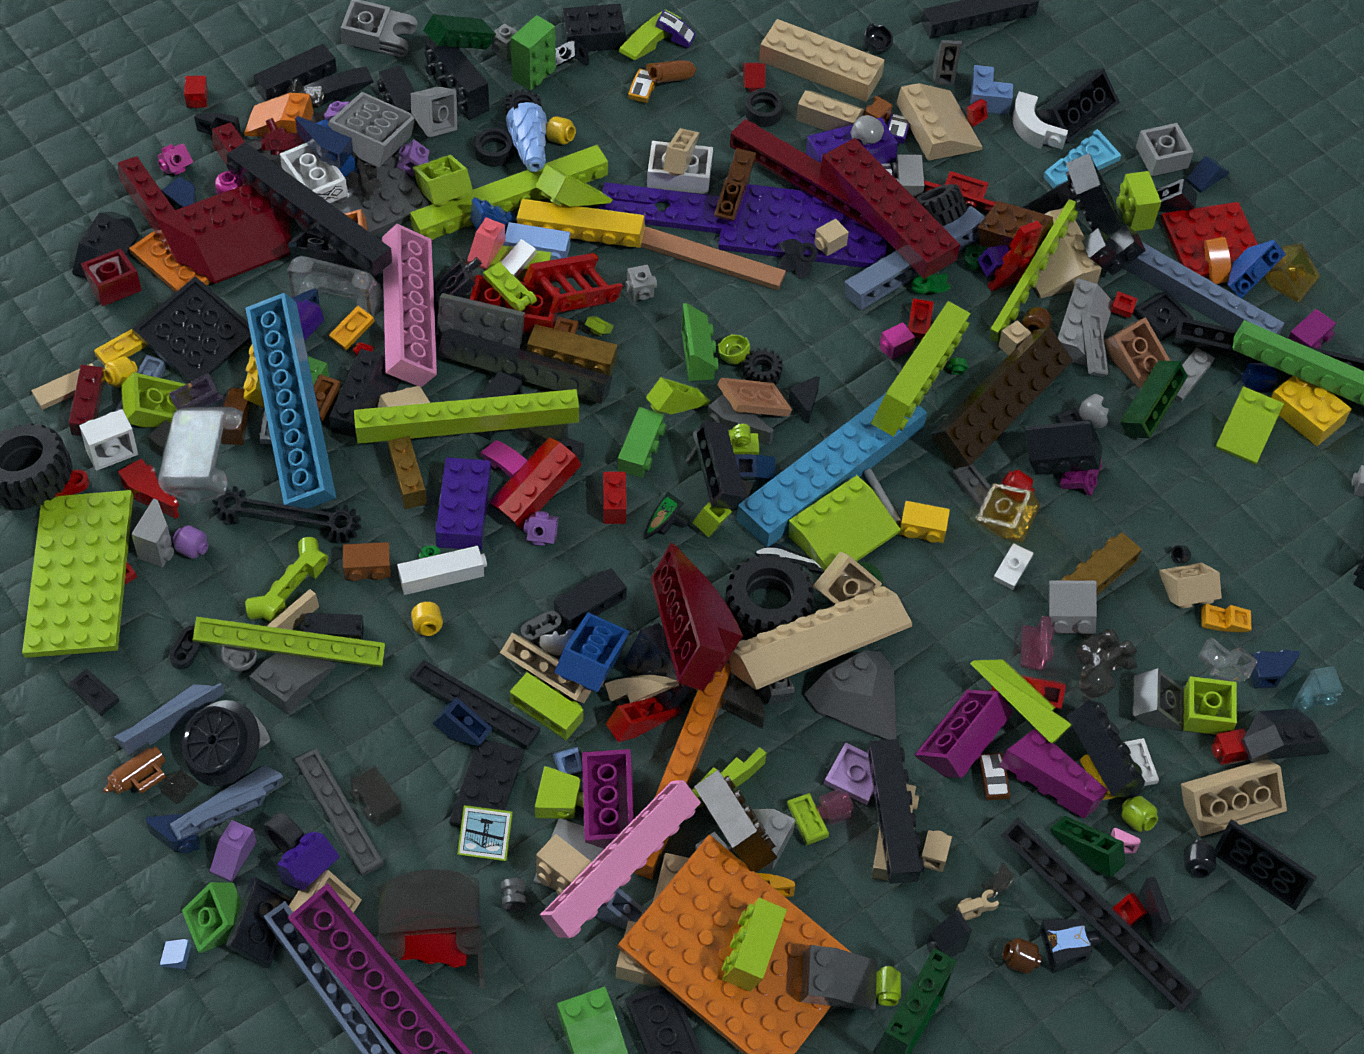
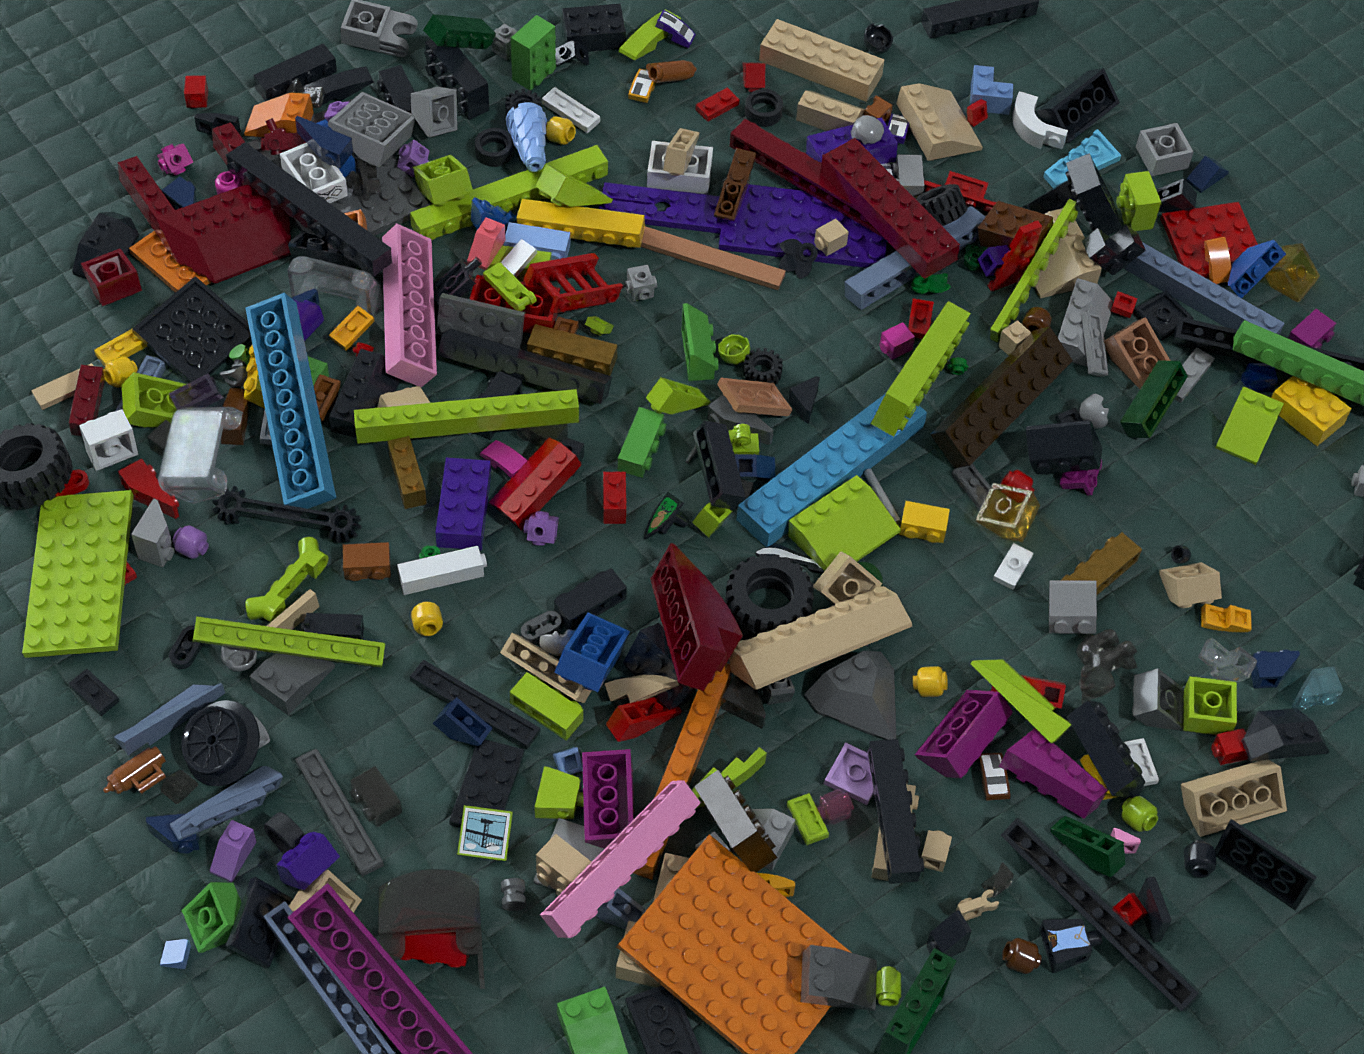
(240, 357): none -> dark grey leg
(571, 109): none -> white plate
(717, 104): none -> red plate
(753, 944): lime brick -> none
(930, 681): none -> yellow head
(946, 62): dark grey slope -> none
(1036, 644): clear pink bracket -> none

